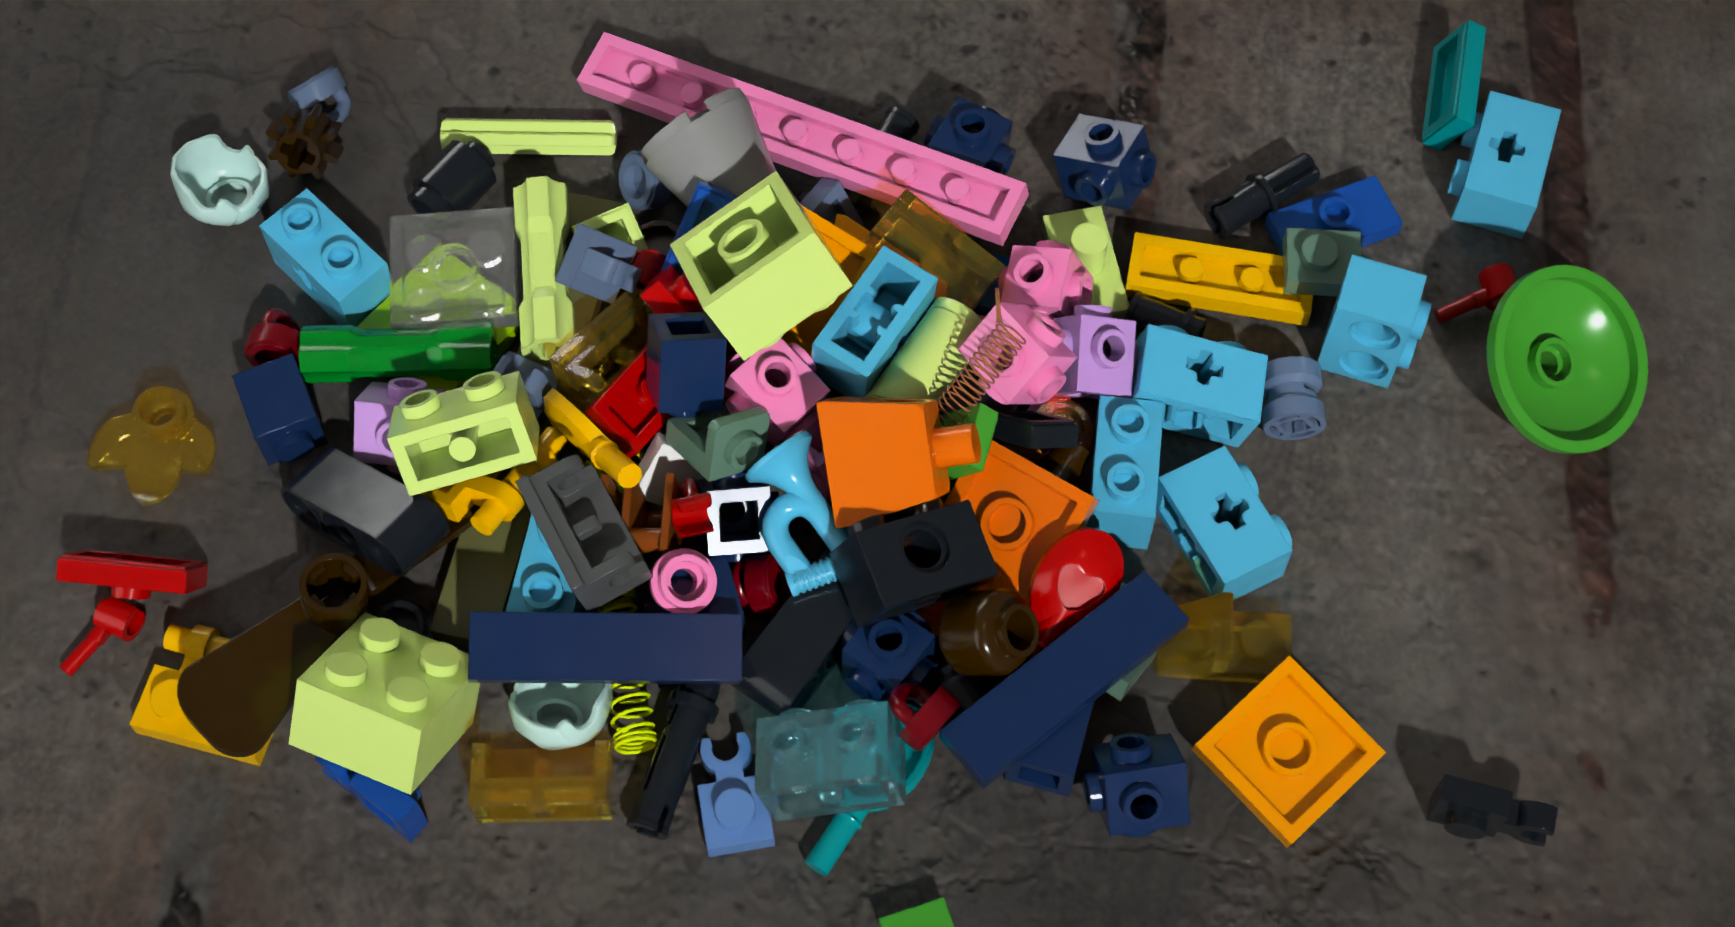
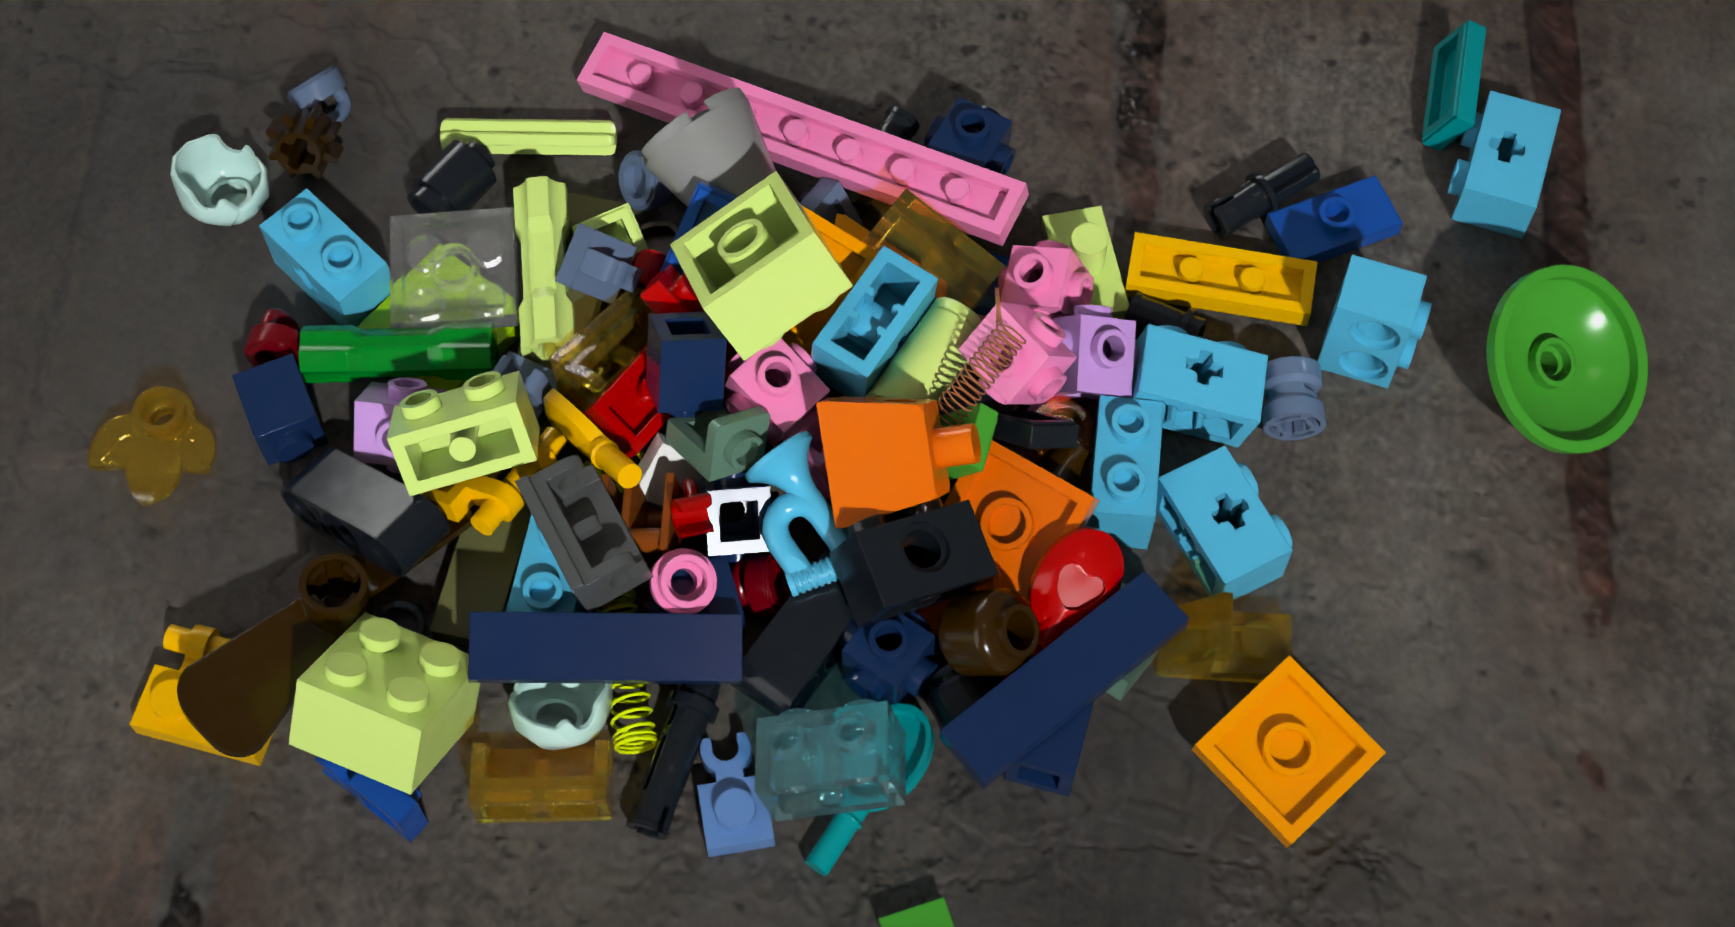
(110, 617): red hand -> none
(132, 574): red plate -> none
(932, 716): dark red tile -> none
(1104, 161): dark blue brick -> none
(1138, 784): dark blue brick -> none
(1317, 260): sand green bracket -> none
(1482, 810): black plate -> none
(1494, 283): red hand -> none

